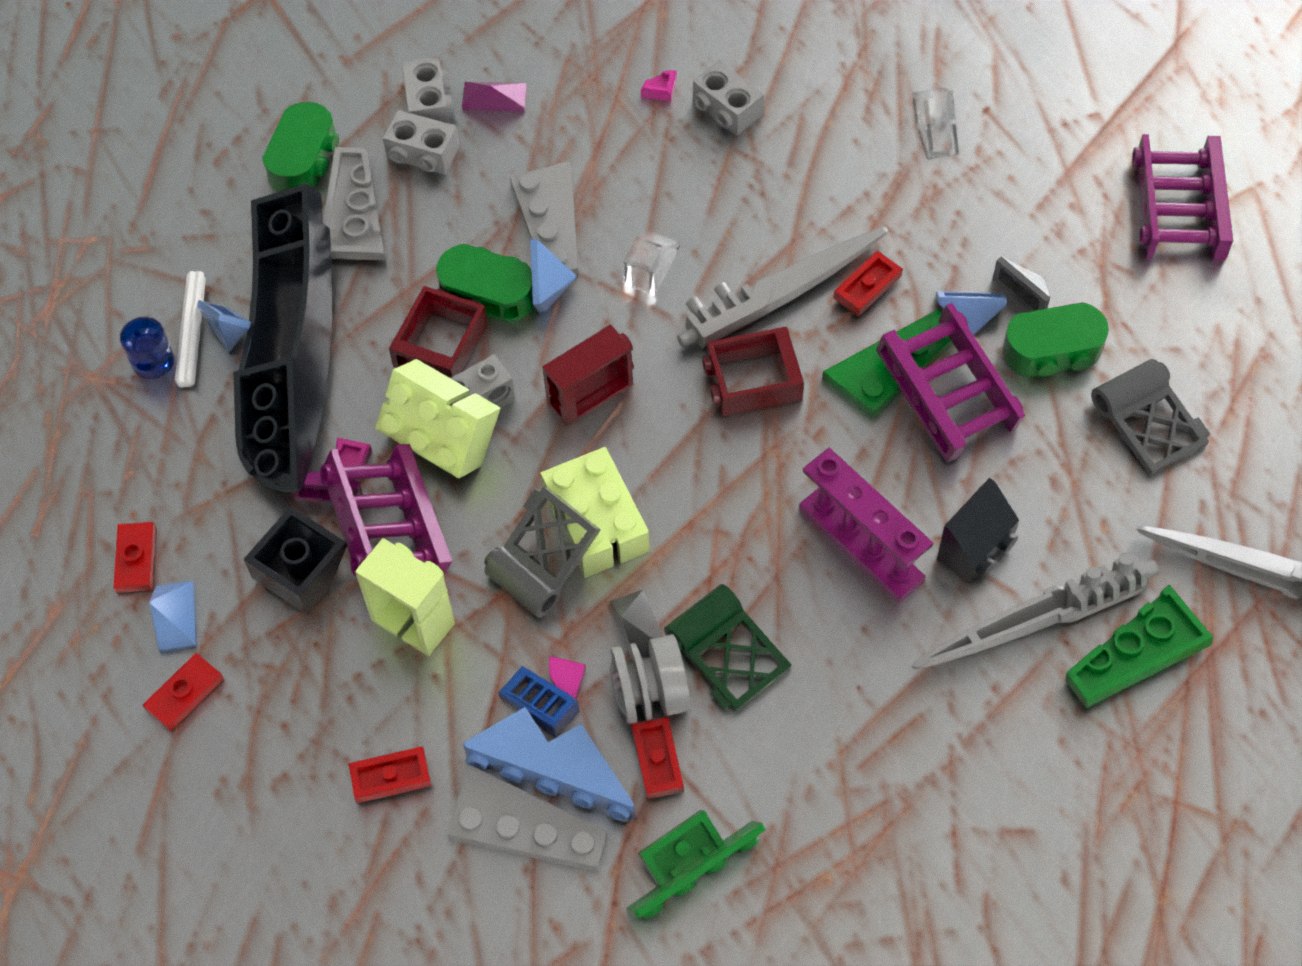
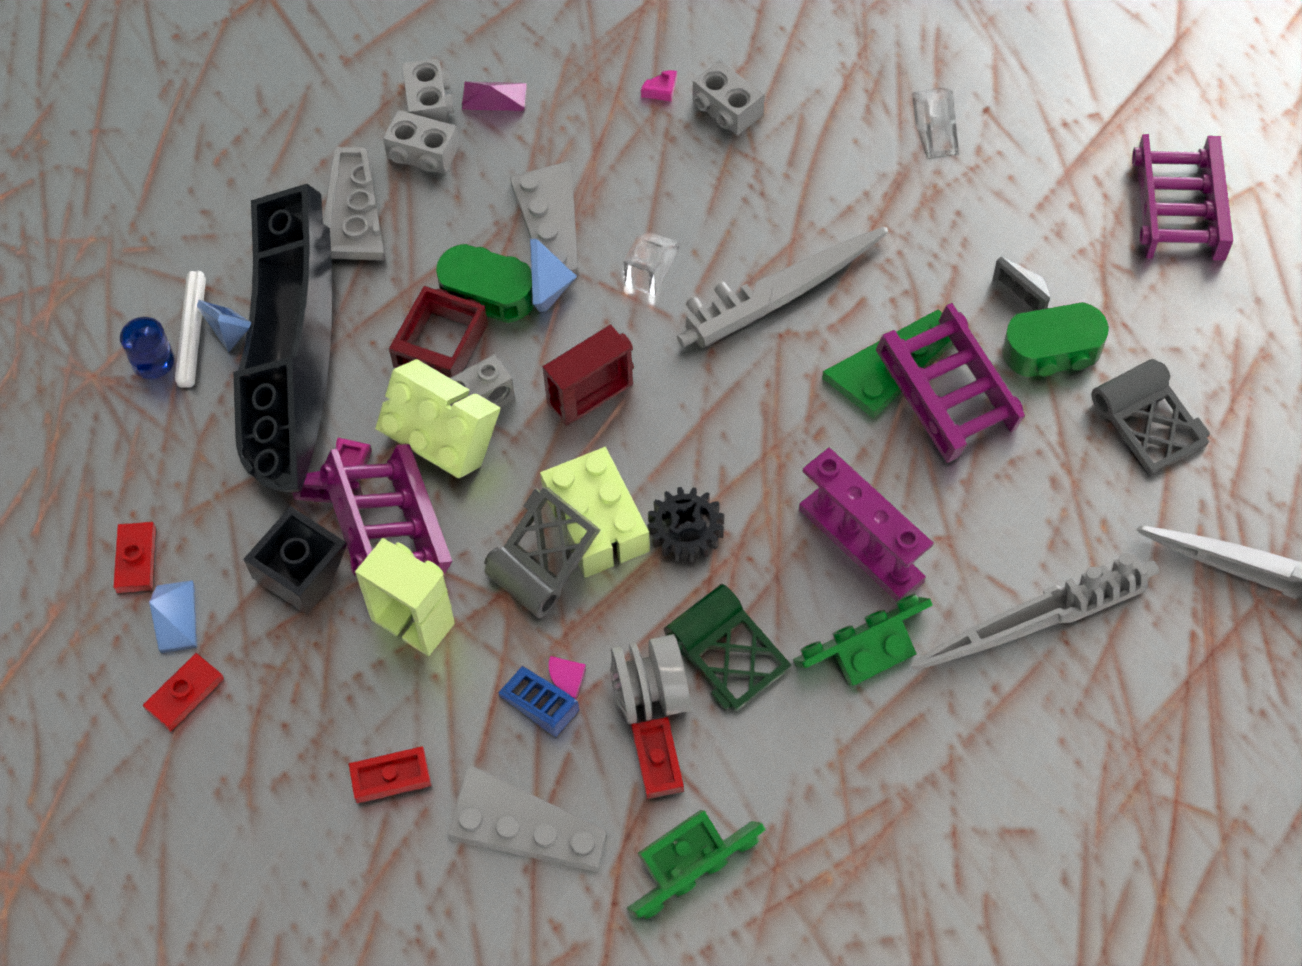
(300, 146): green brick -> none
(562, 766): medium blue slope -> none
(636, 620): dark grey slope -> none
(686, 524): none -> black gear
(747, 347): dark red window -> none
(868, 283): red plate -> none
(870, 646): none -> green bracket
(975, 306): medium blue slope -> none
(978, 533): black slope -> none
(1144, 646): green wing -> none

